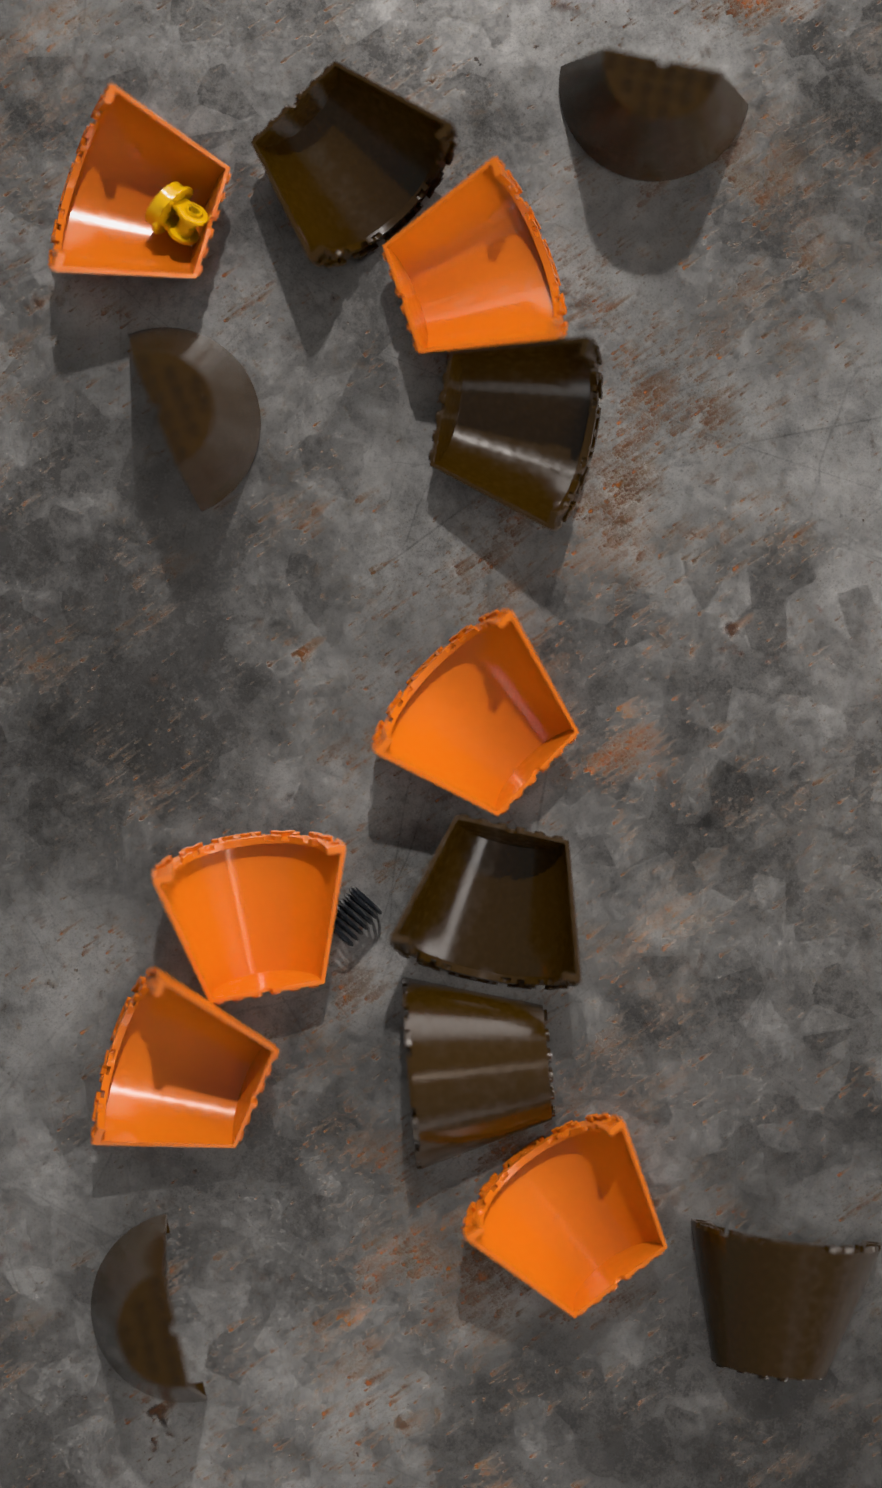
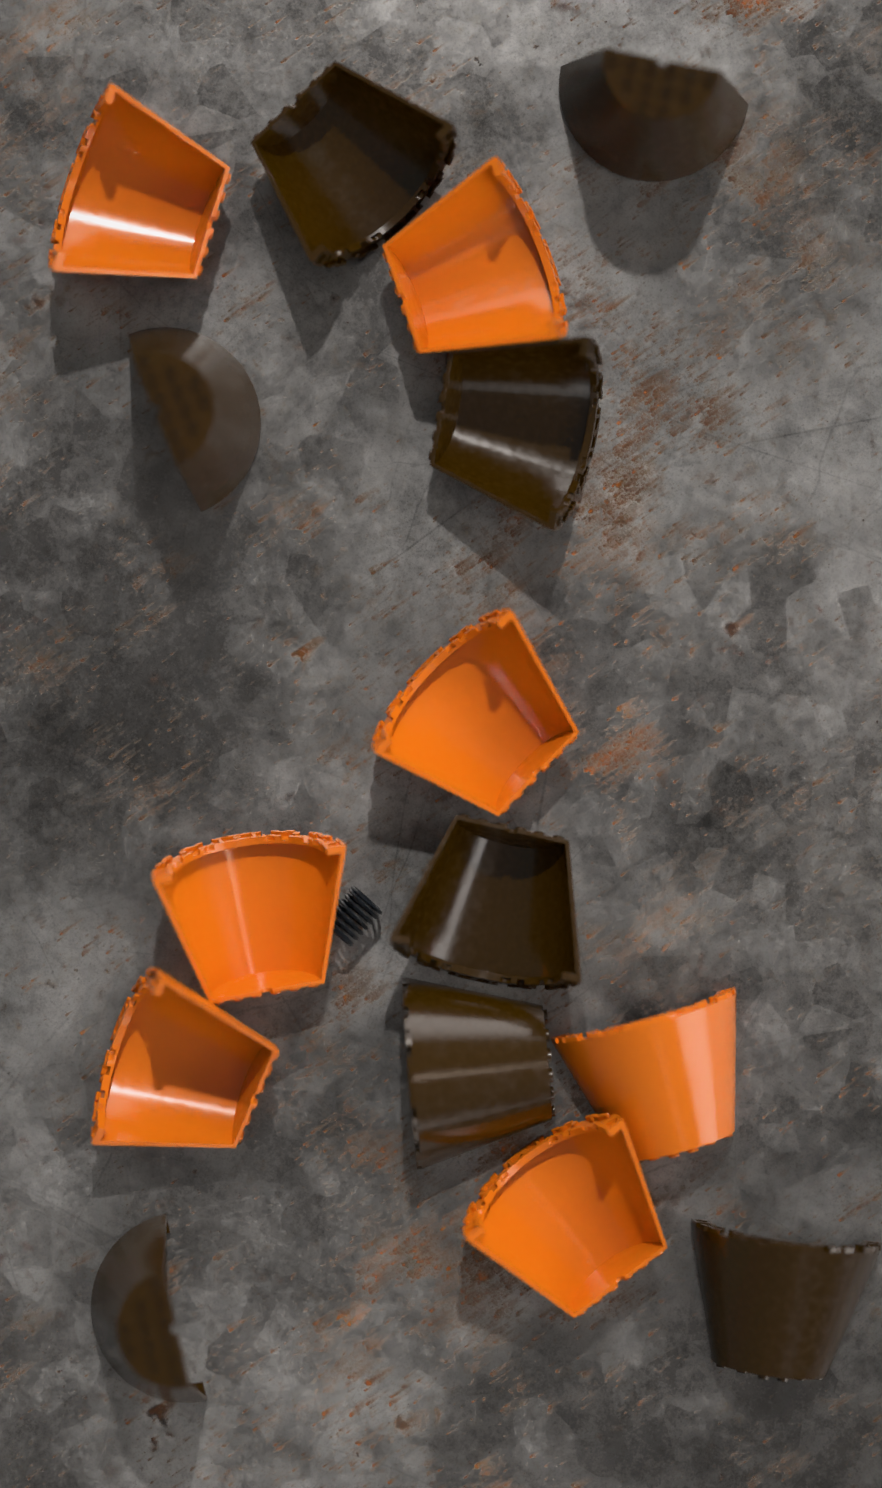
(176, 214): yellow piece -> none
(663, 1075): none -> orange cone

